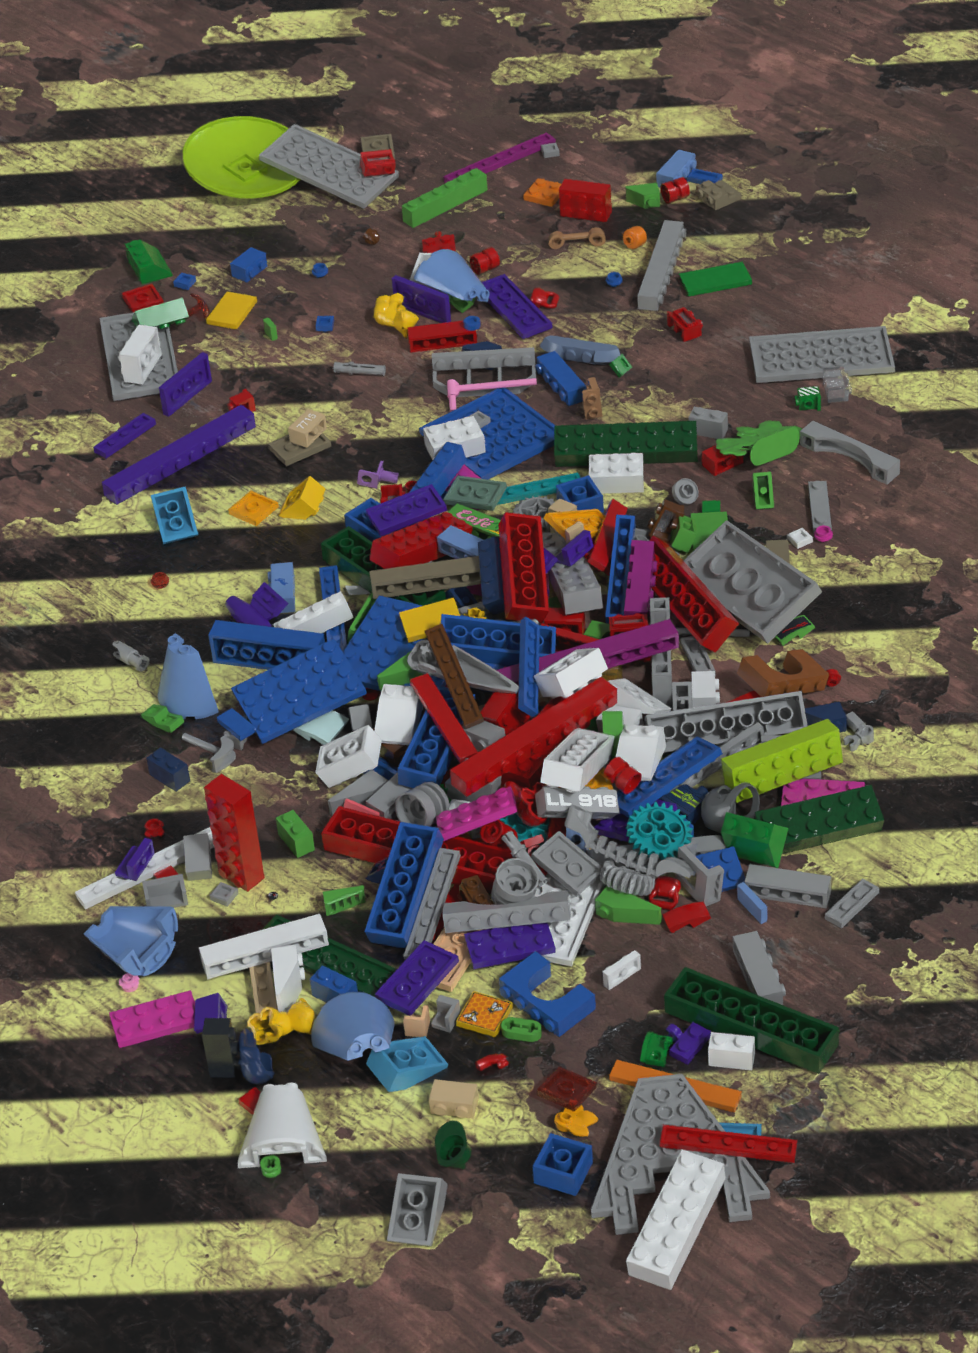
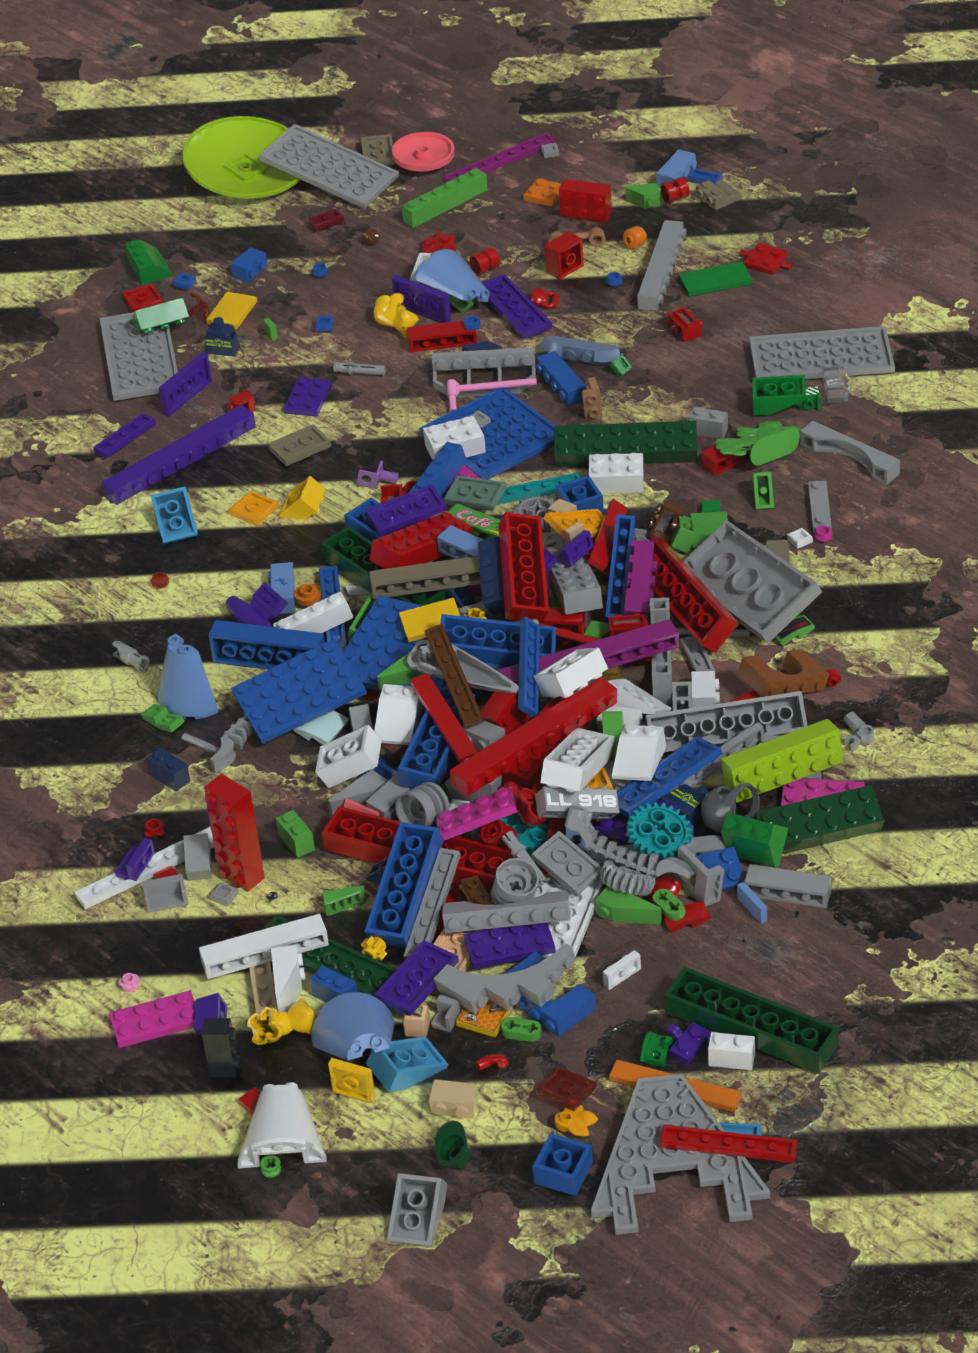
(136, 936): medium blue cone -> none
(140, 354): white brick -> none
(221, 339): none -> dark blue torso
(236, 724): blue tile -> none
(254, 1065): dark blue hair -> none
(307, 397): none -> dark purple plate
(307, 428): tan brick -> none
(307, 594): none -> orange plate
(326, 219): none -> dark red plate
(351, 1080): none -> yellow tile
(374, 948): none -> yellow gear
(377, 162): red window -> none
(423, 151): none -> coral dish
(505, 989): none -> light grey arch
(532, 843): red tile -> none
(564, 255): none -> red brick
(622, 775): red wheel -> none
(672, 901): none -> bright green beam
(676, 1219): white brick -> none
(685, 491): light grey plate -> none
(757, 967): light grey brick -> none
(765, 258): none -> red plate
(777, 393): none -> green slope
(832, 712): dark blue slope -> none
(852, 903): light grey tile -> none

